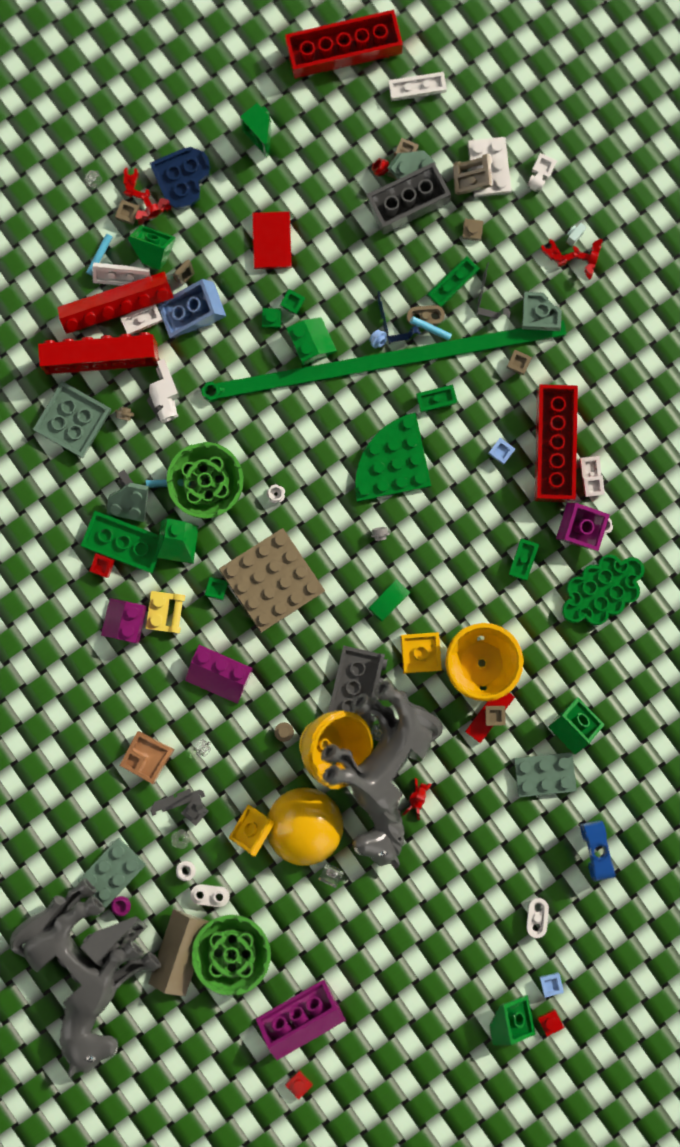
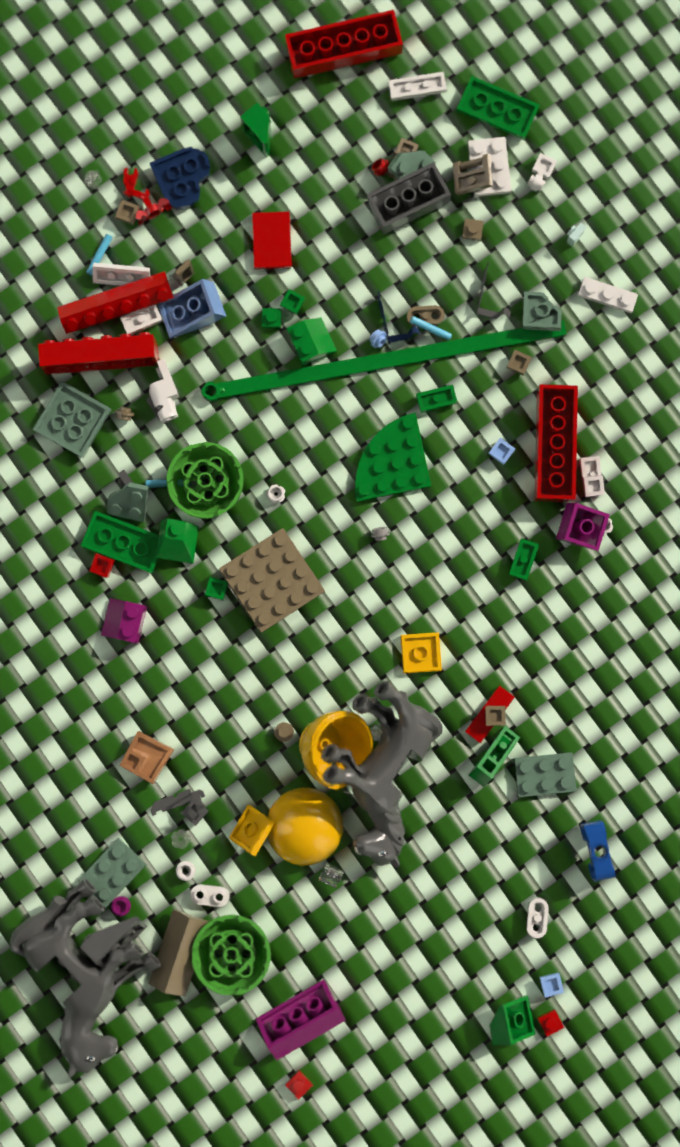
(151, 246): green slope -> none
(159, 610): light yellow plate -> none
(202, 748): clear plate -> none
(218, 674): magenta slope -> none
(356, 675): dark grey bracket -> none
(389, 600): green slope -> none
(417, 798): red piece -> none
(453, 282): green tile -> none
(494, 756): none -> green slope
(498, 107): none -> green plate
(501, 657): yellow piece -> none
(555, 254): red piece -> none
(576, 726): green slope -> none
(603, 590): green plate -> none
(607, 295): none -> white plate

